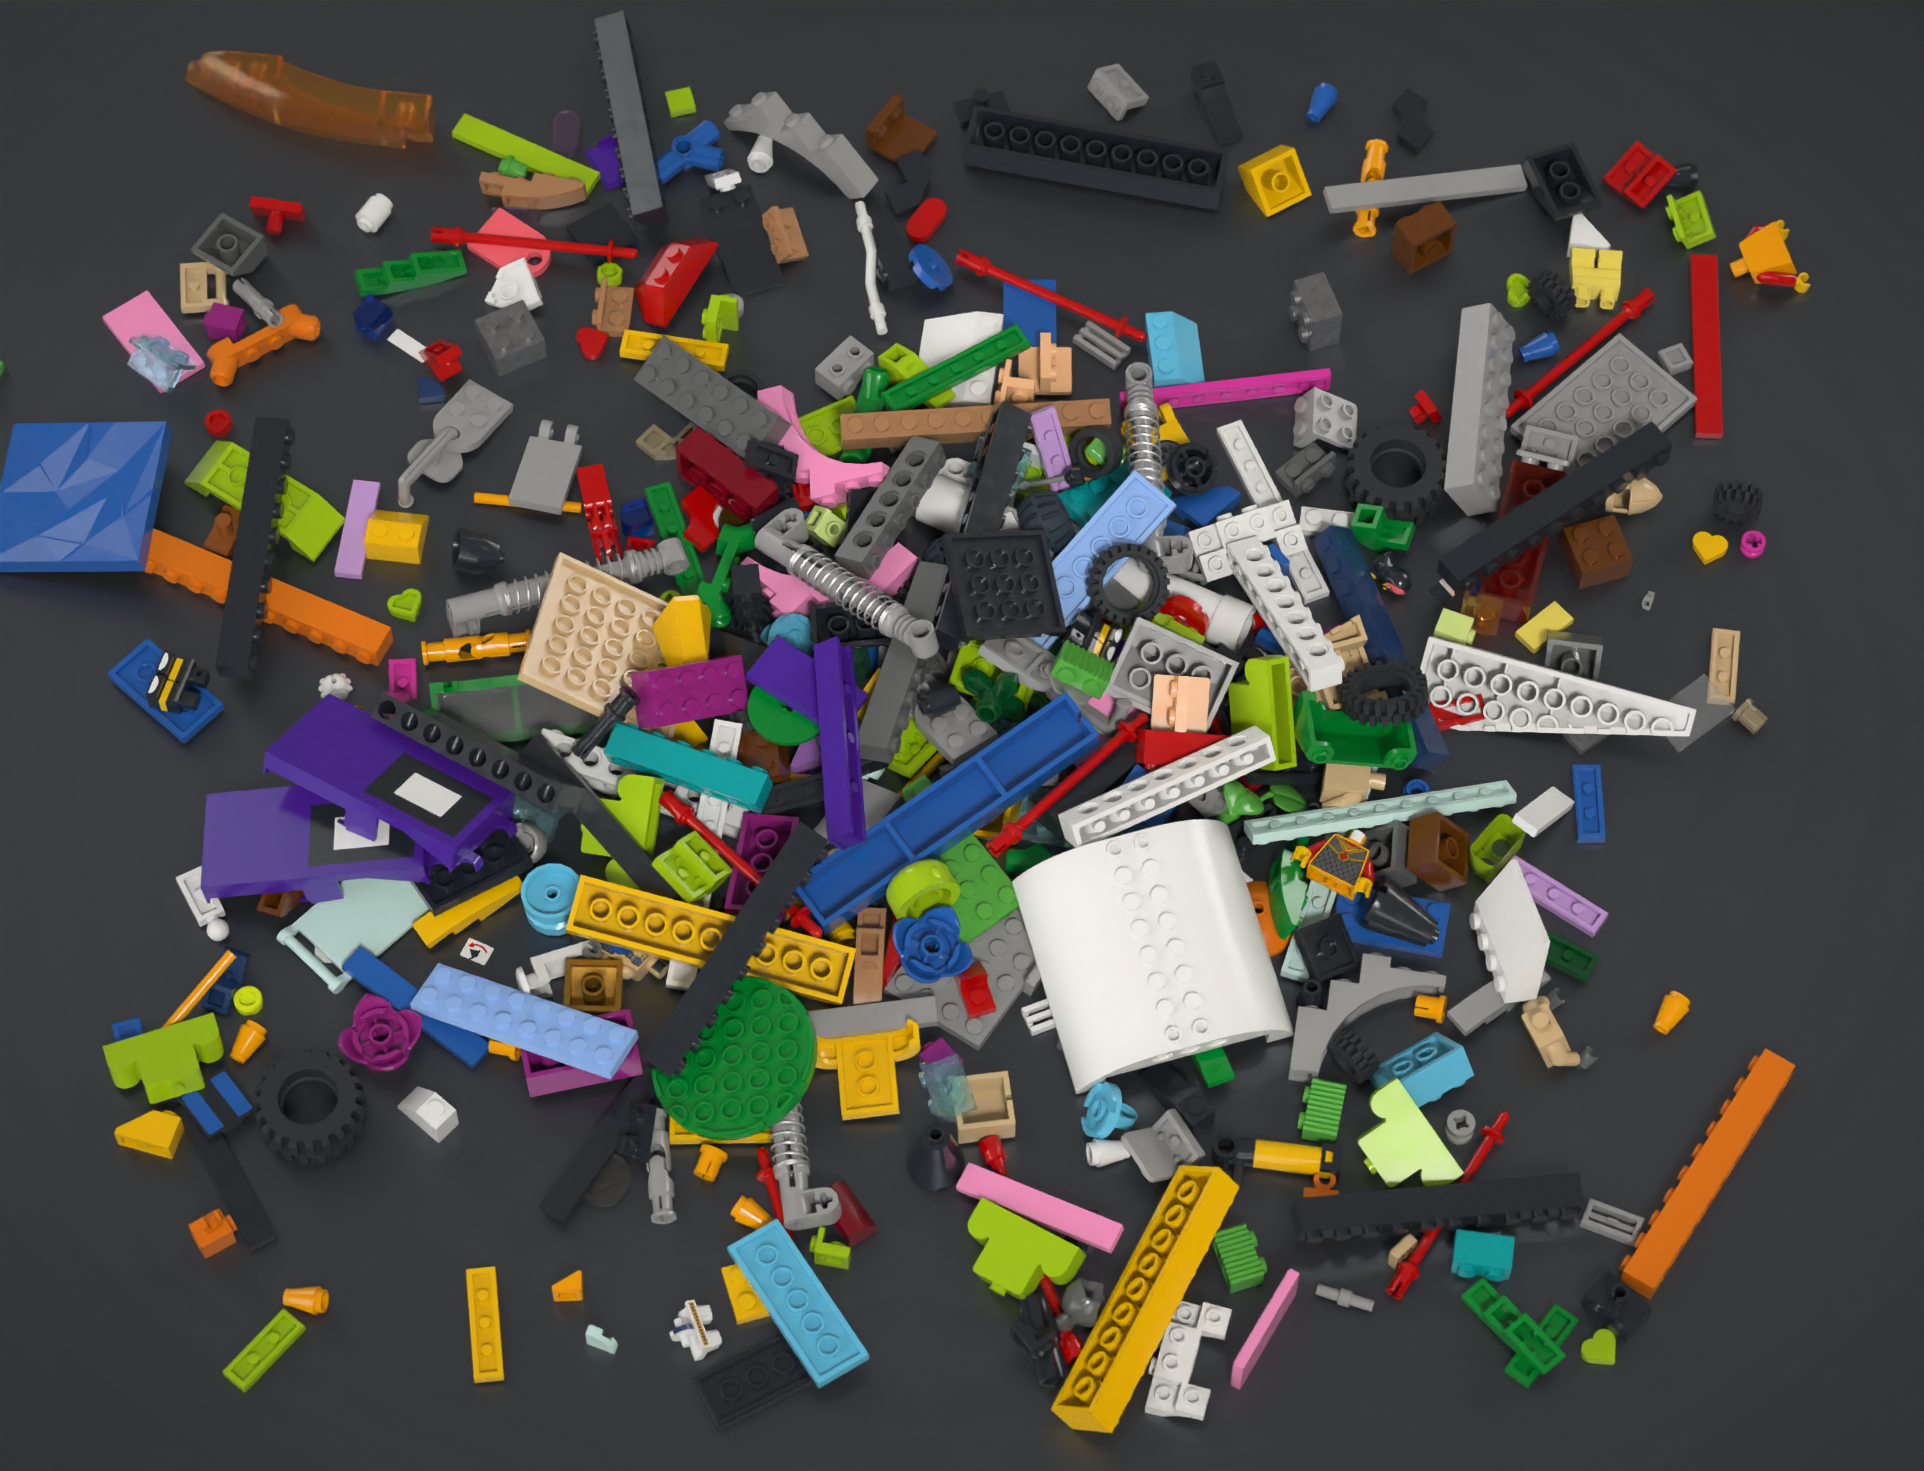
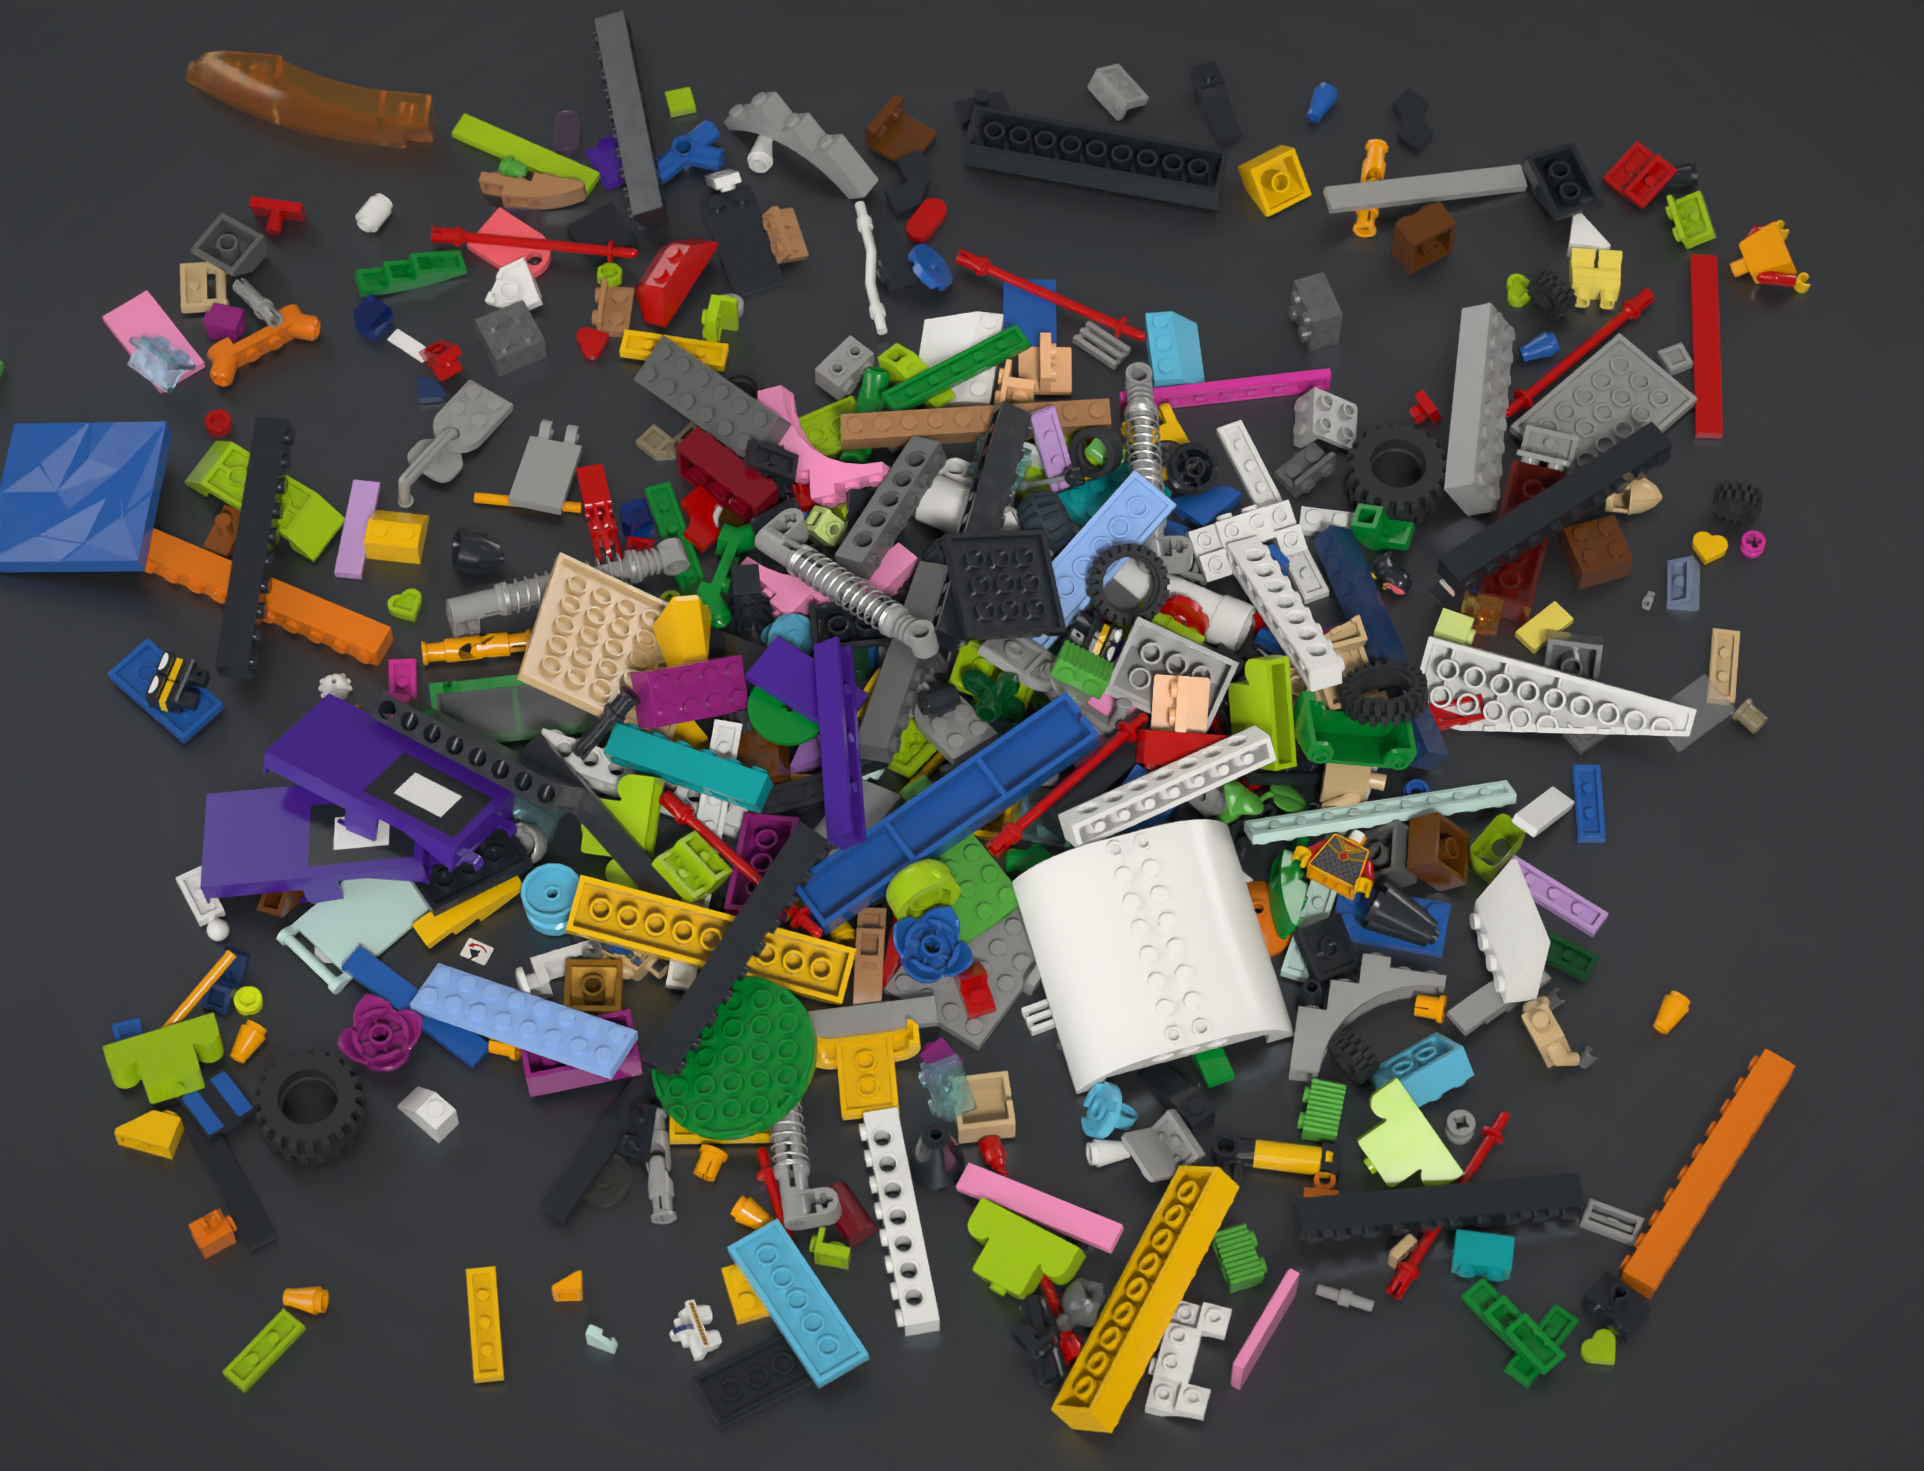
(913, 1318): none -> white brick
(1683, 584): none -> sand blue slope

